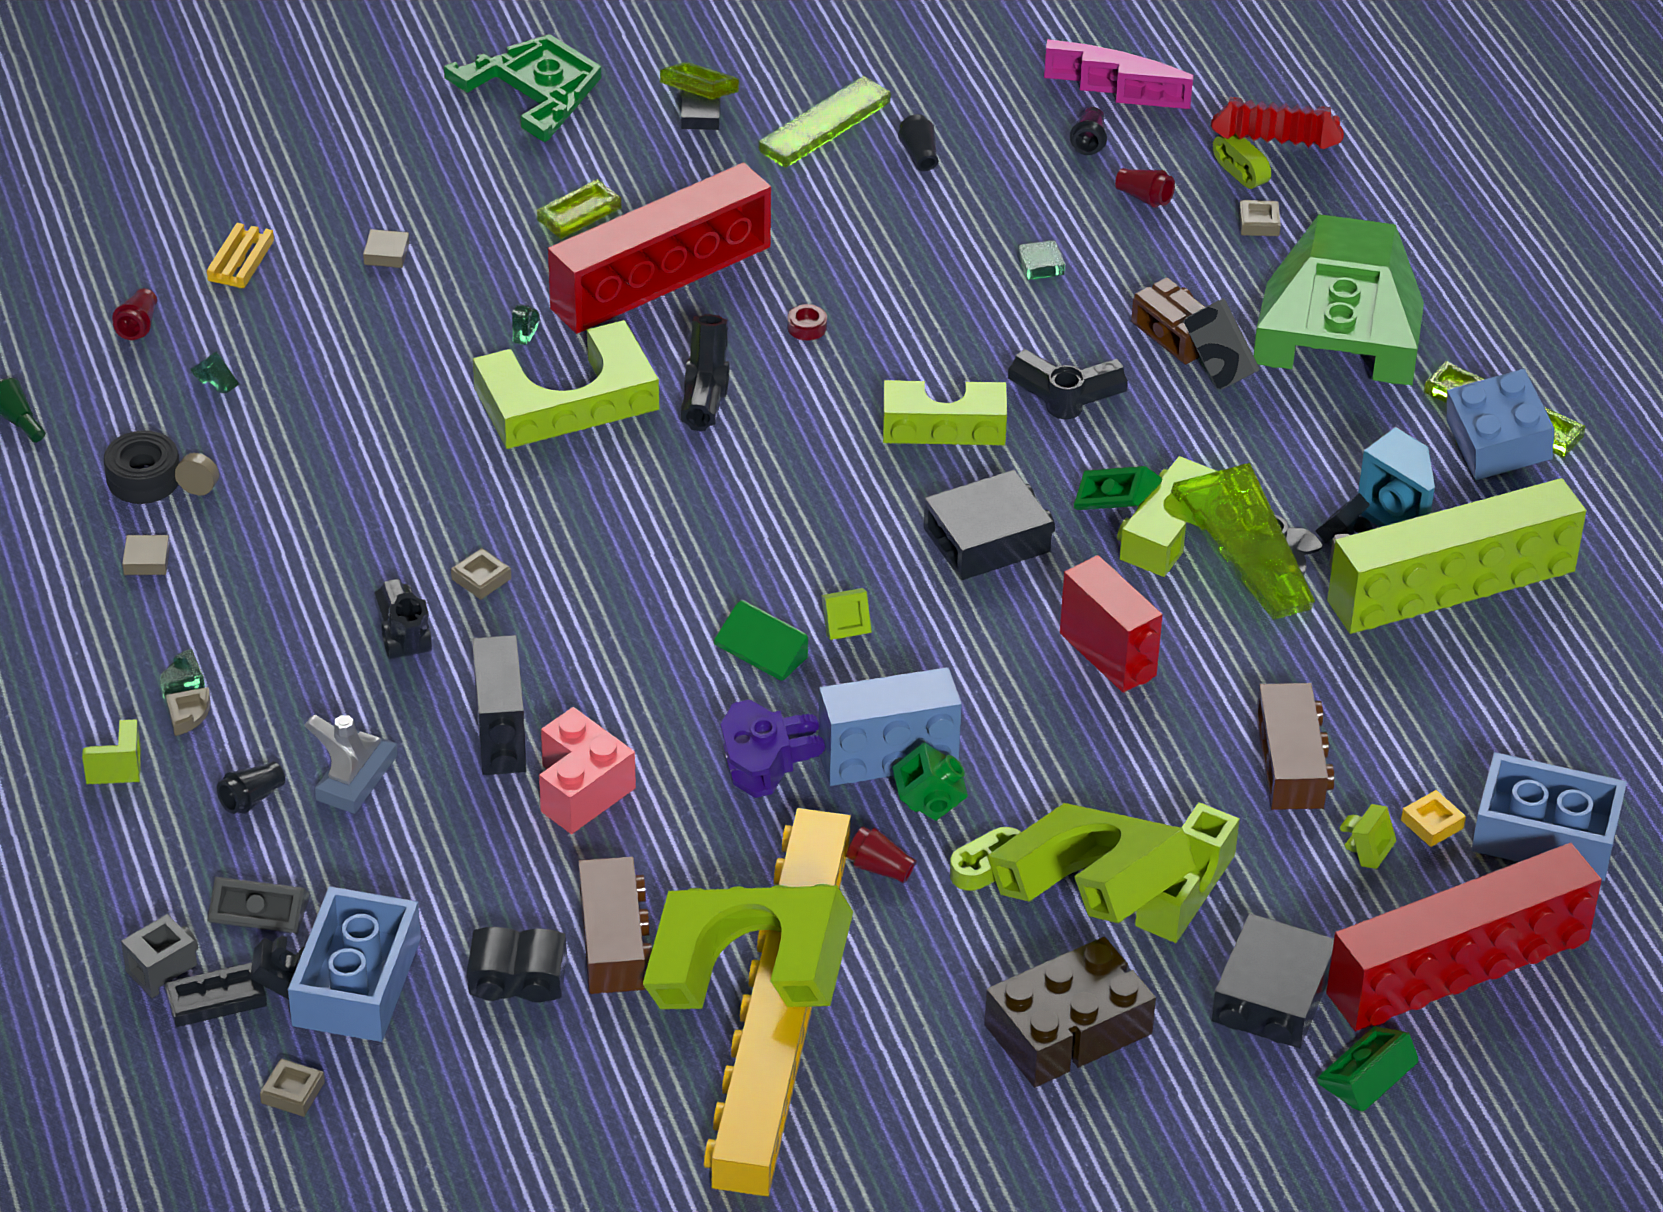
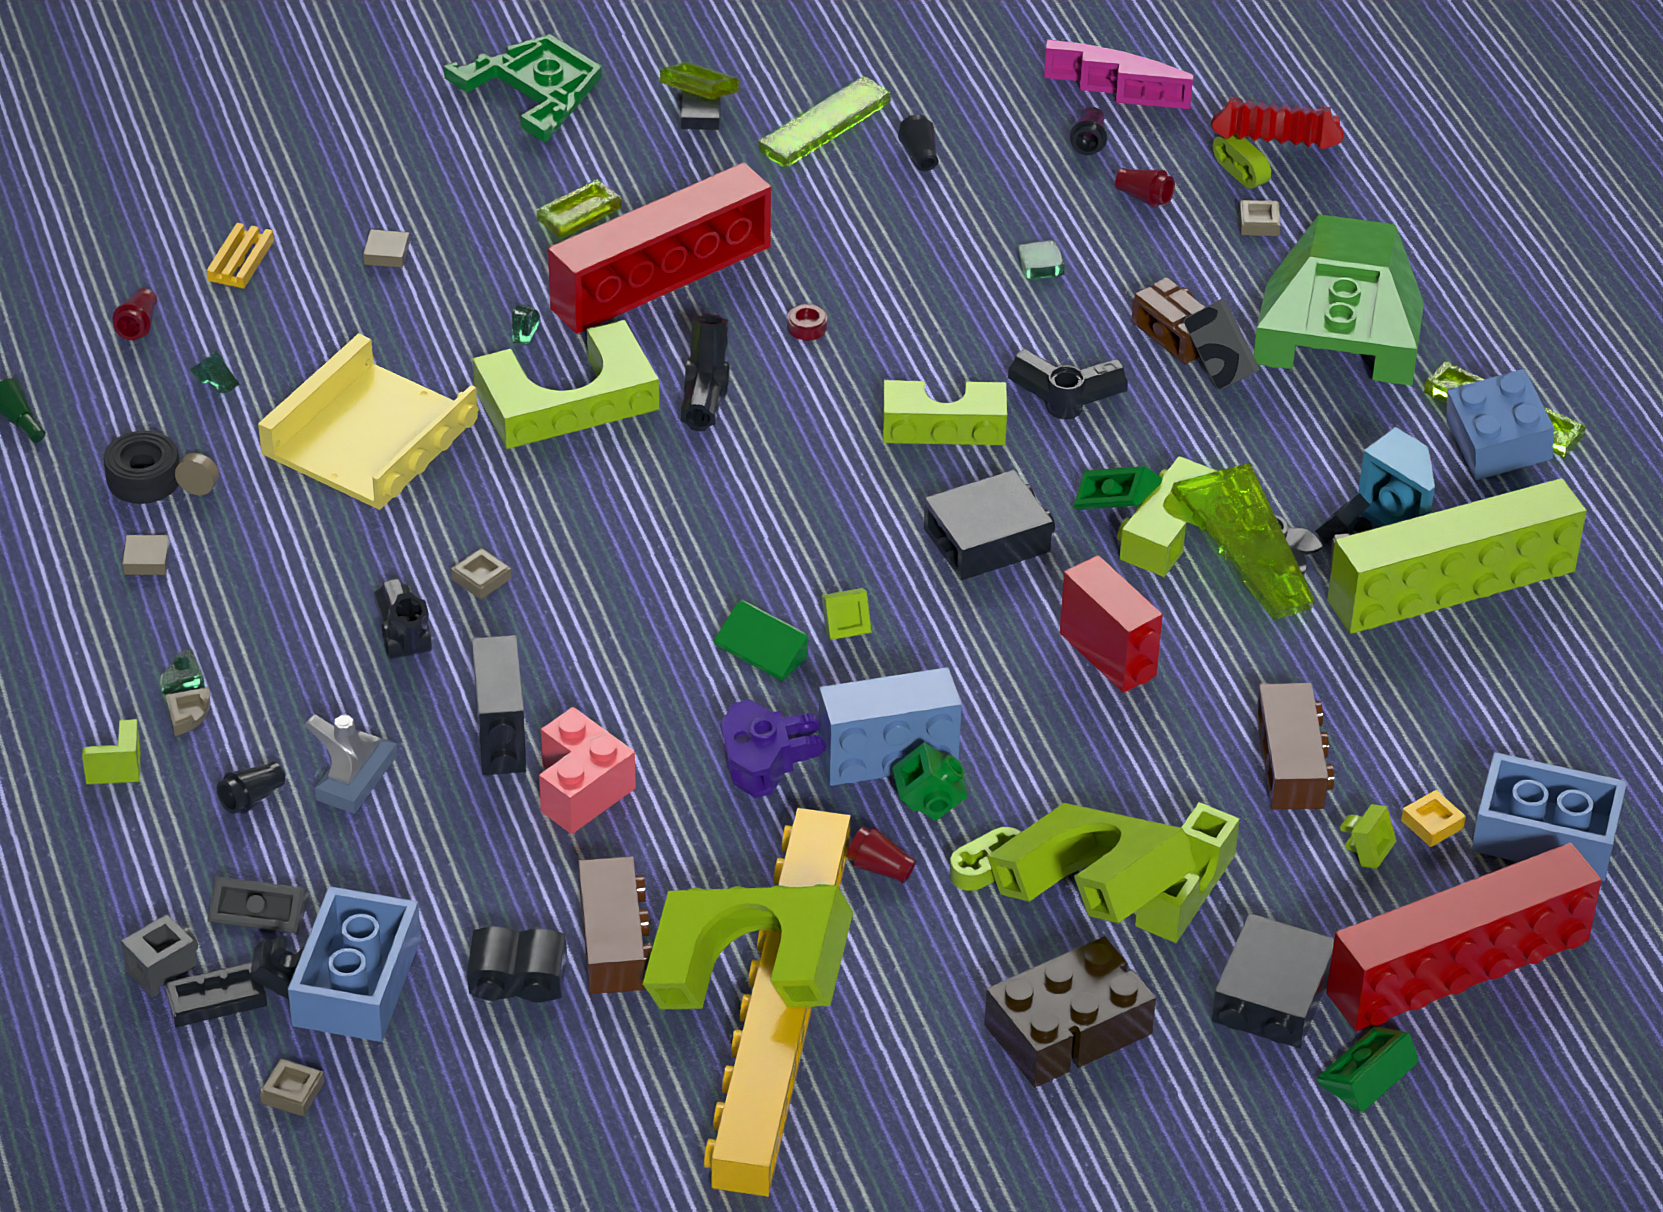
(363, 426): none -> light yellow panel

